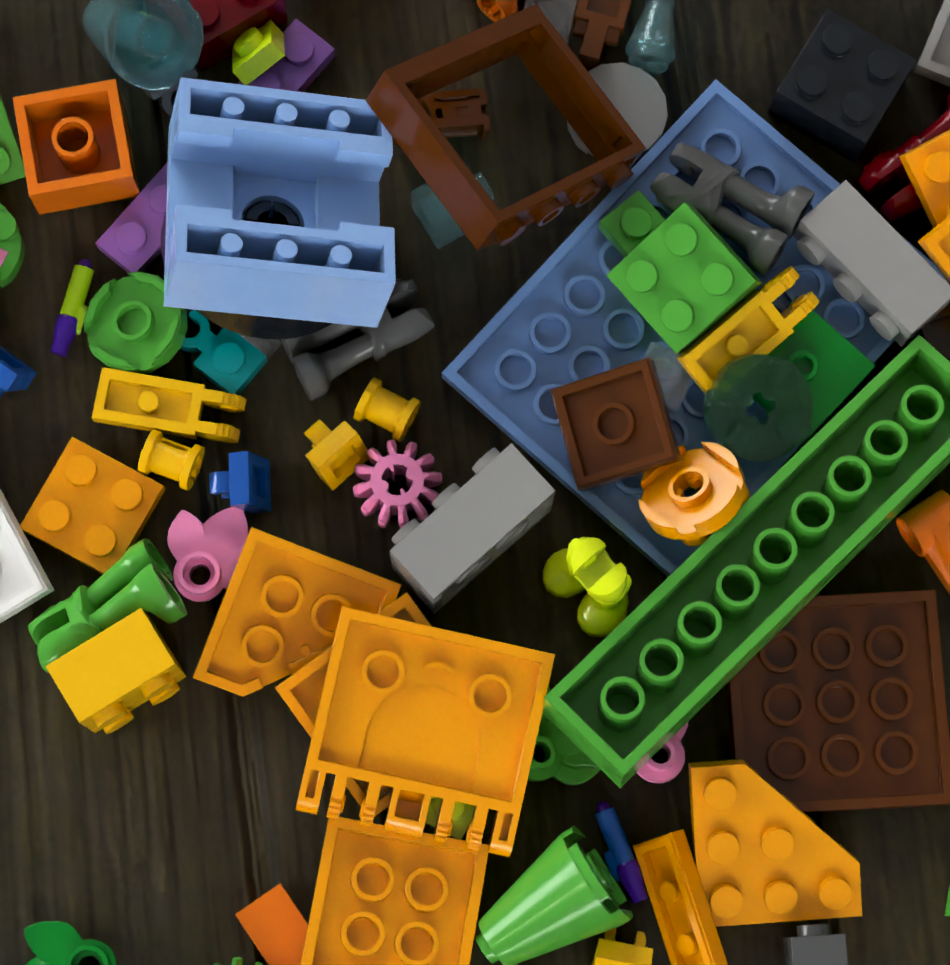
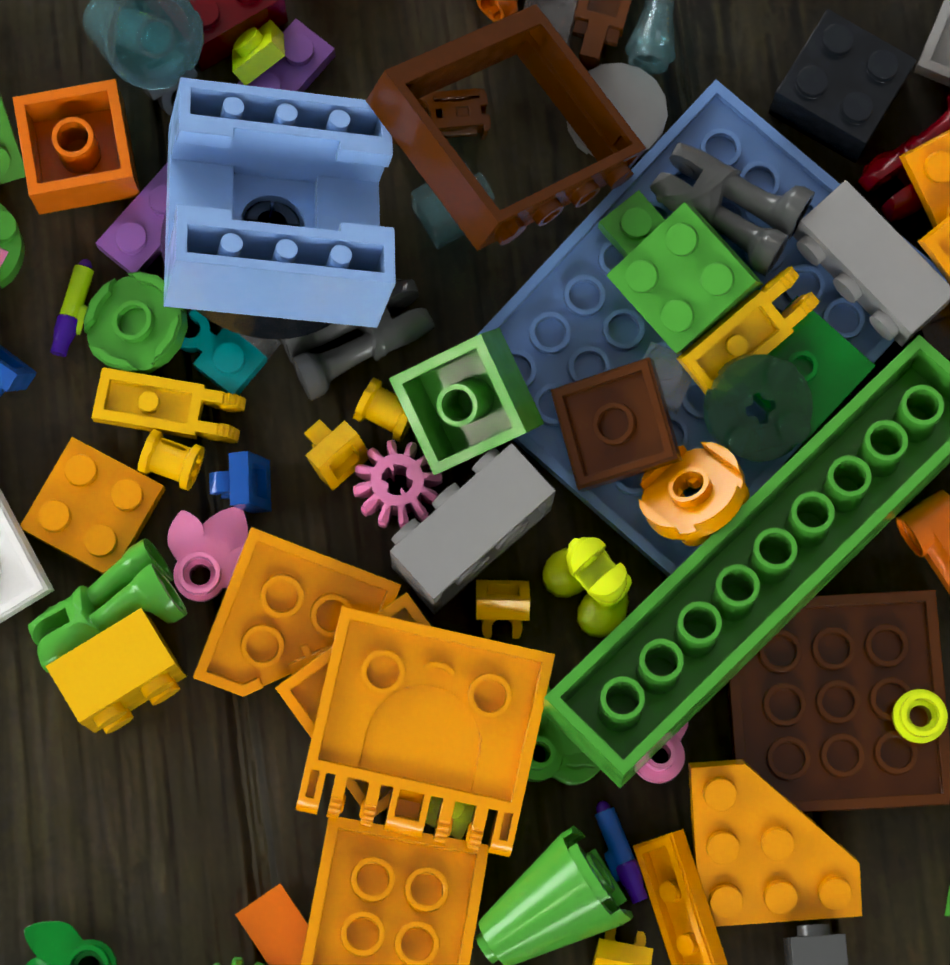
(466, 400): none -> bright green brick
(502, 601): none -> yellow tile
(935, 711): none -> neon yellow plate

